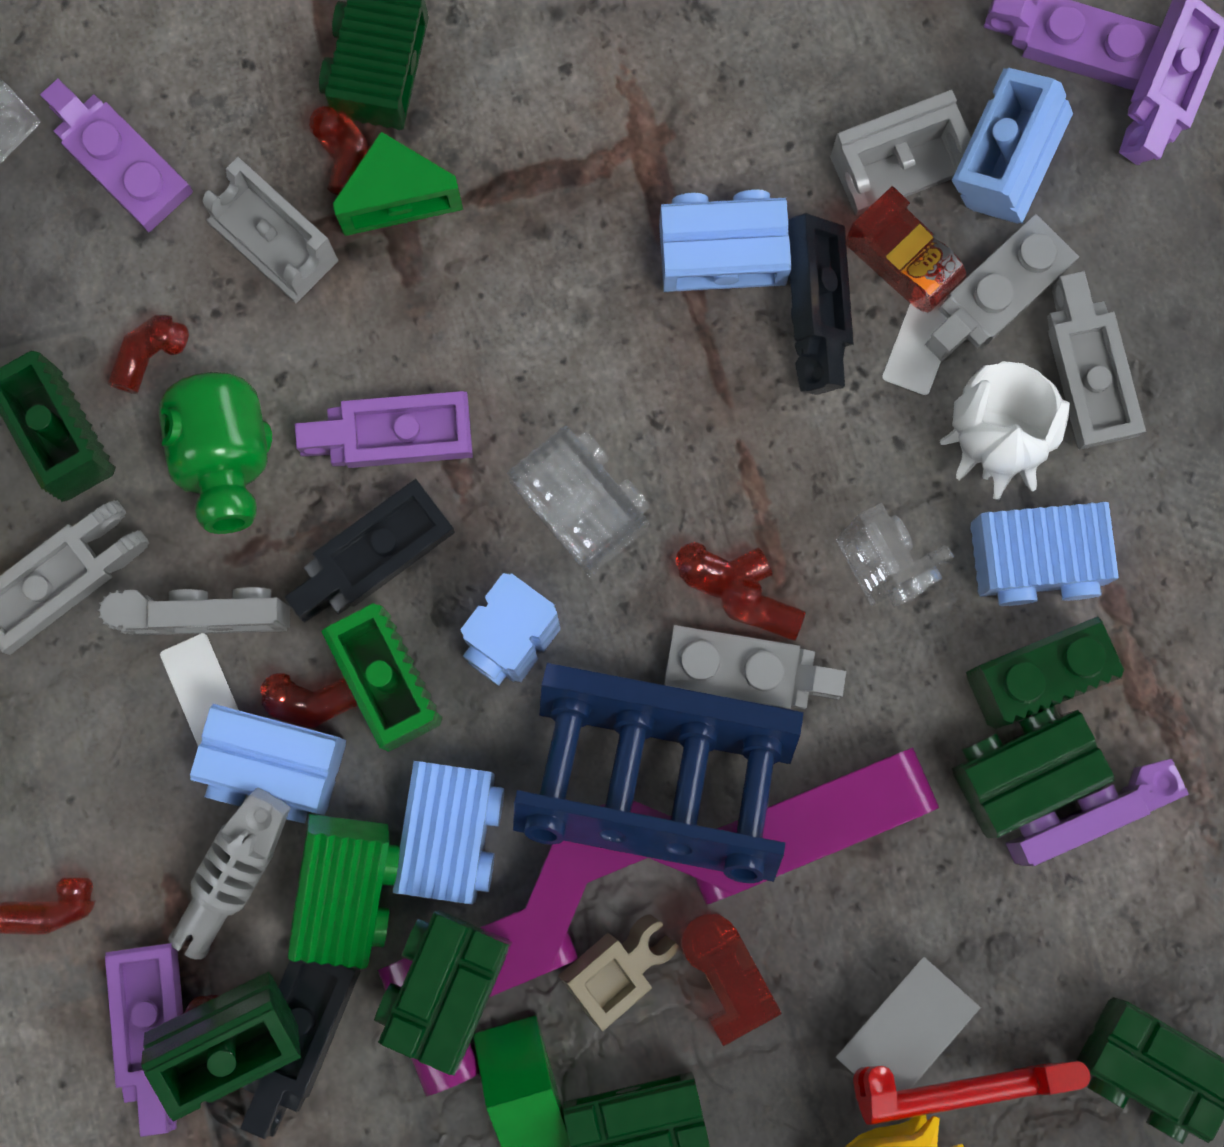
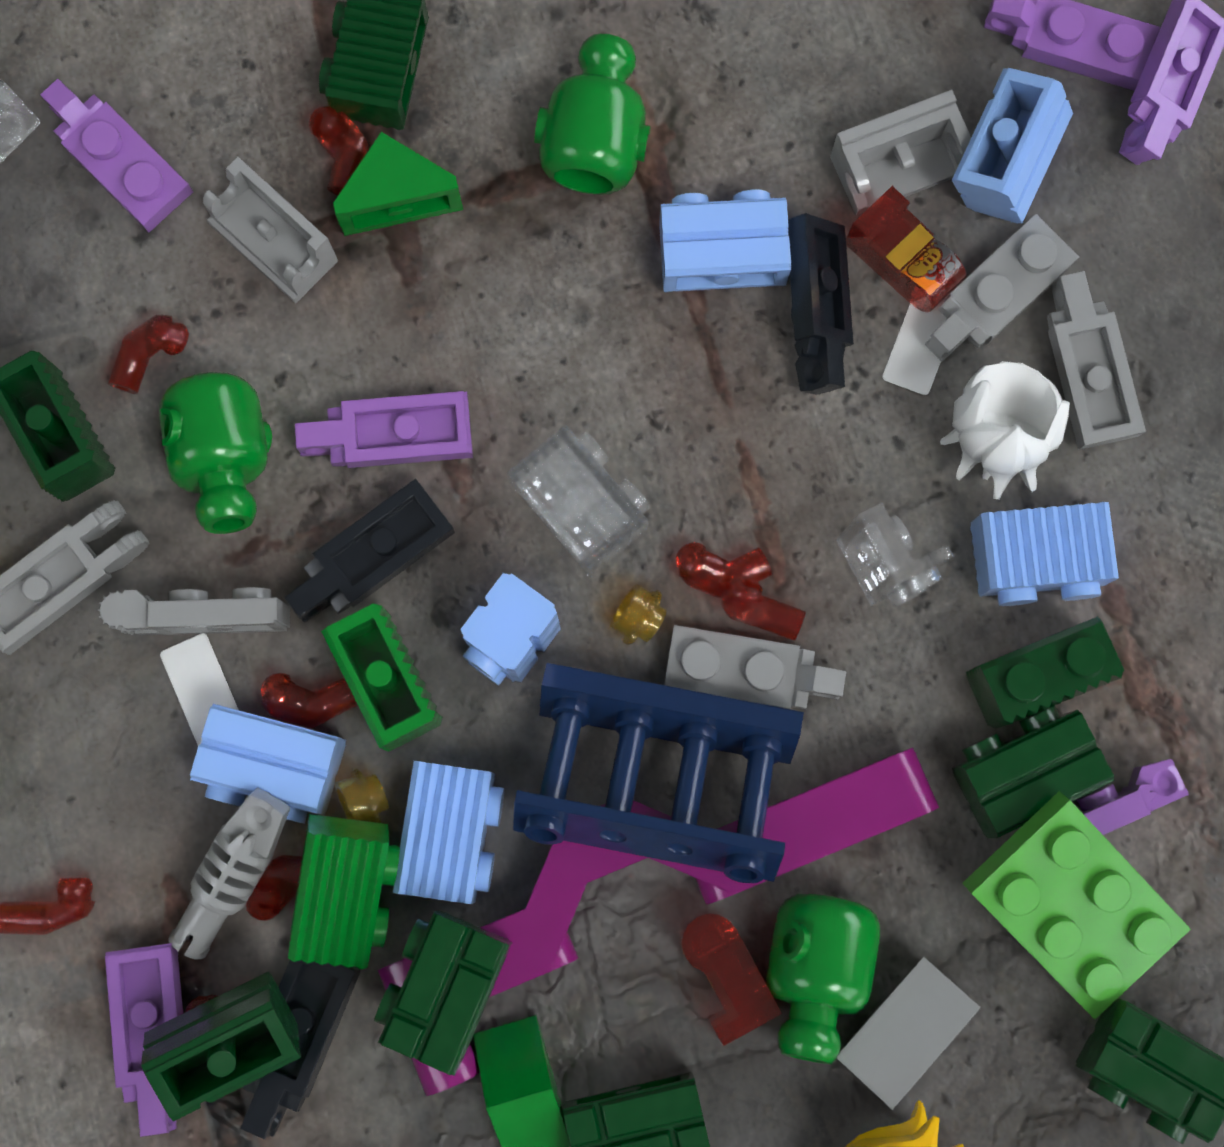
(275, 888): none -> clear red arm
(362, 797): none -> clear yellow plate
(594, 121): none -> green piece
(611, 975): dark tan plate -> none
(638, 615): none -> clear yellow plate
(823, 968): none -> green piece
(882, 1103): red hinge -> none
(1076, 905): none -> bright green plate

